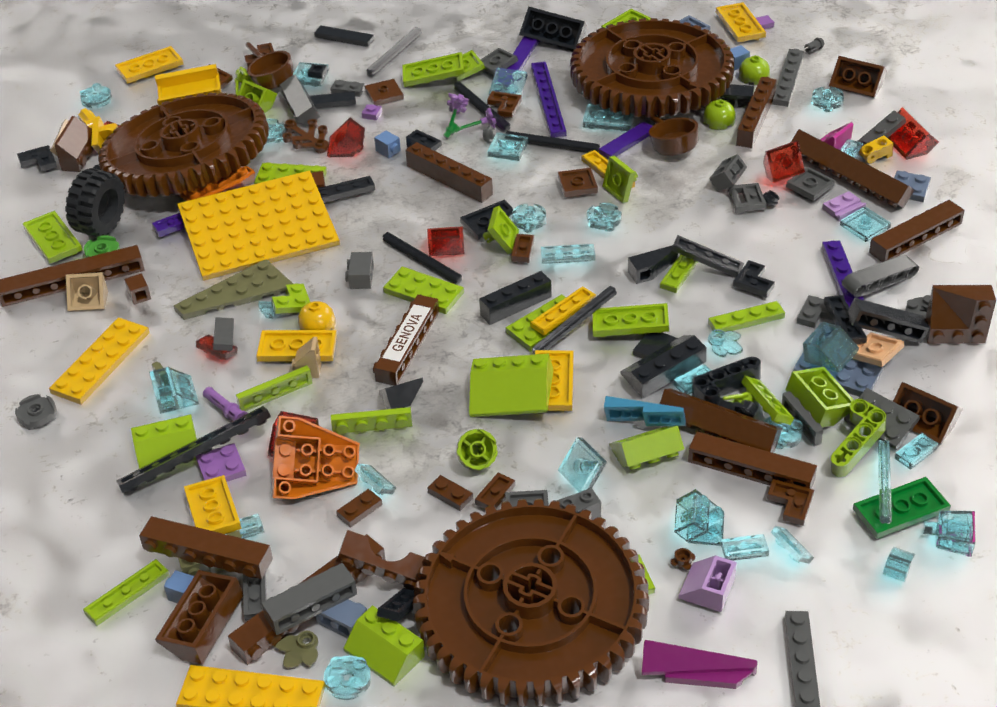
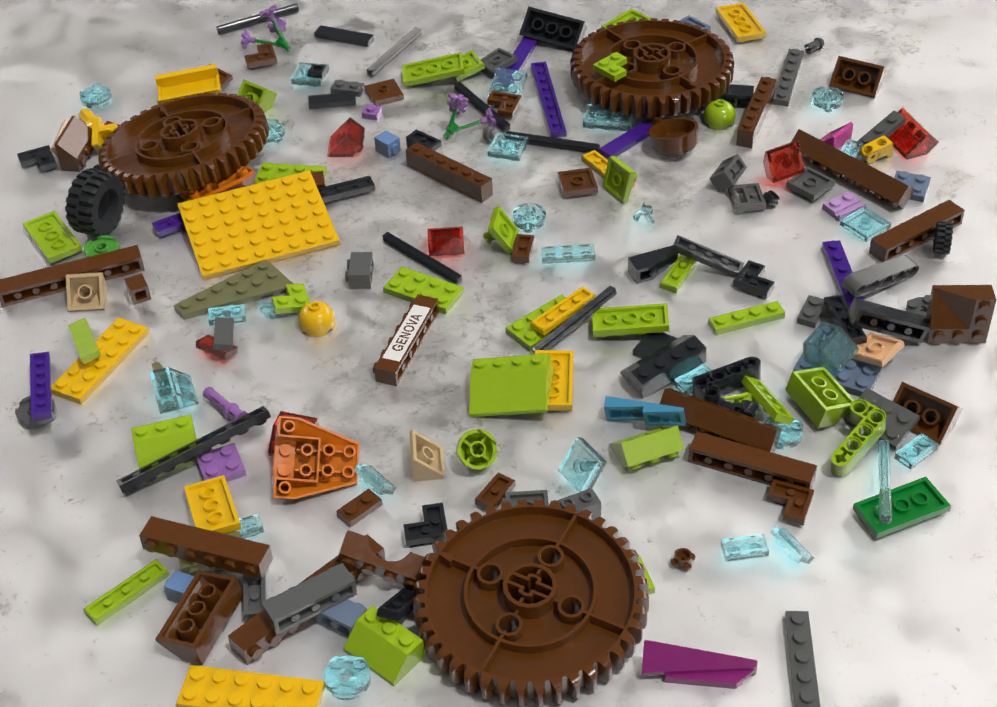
(40, 386): none -> dark purple plate
(84, 340): none -> lime tile
(149, 64): yellow plate -> none
(237, 312): none -> clear light blue plate
(238, 24): none -> black axle
(241, 74): lime plant -> none
(271, 68): reddish brown piece -> none
(274, 388): lime plate -> none
(276, 26): none -> medium lavender plant
(283, 344): yellow plate -> none
(297, 651): olive plate -> none
(299, 100): brick -> none
(310, 356): tan slope -> none
(320, 144): reddish brown plant -> none
(371, 420): lime plate -> none
(401, 394): black slope -> none
(426, 458): none -> tan slope
(429, 530): none -> black plate
(450, 492): reddish brown plate -> none
(479, 220): black wing -> none
(515, 297): black brick -> none
(596, 217): clear light blue plate -> none
(611, 66): none -> lime plate
(646, 211): none -> clear light blue piece
(699, 519): clear light blue slope -> none
(709, 582): lavender slope -> none
(725, 342): clear light blue plate -> none
(739, 54): medium blue brick -> none
(753, 69): lime cylinder -> none
(765, 21): medium lavender tile -> none
(811, 428): dark grey plate -> none
(898, 564): clear light blue panel -> none
(942, 237): none -> black tyre
(953, 531): clear light blue torso -> none

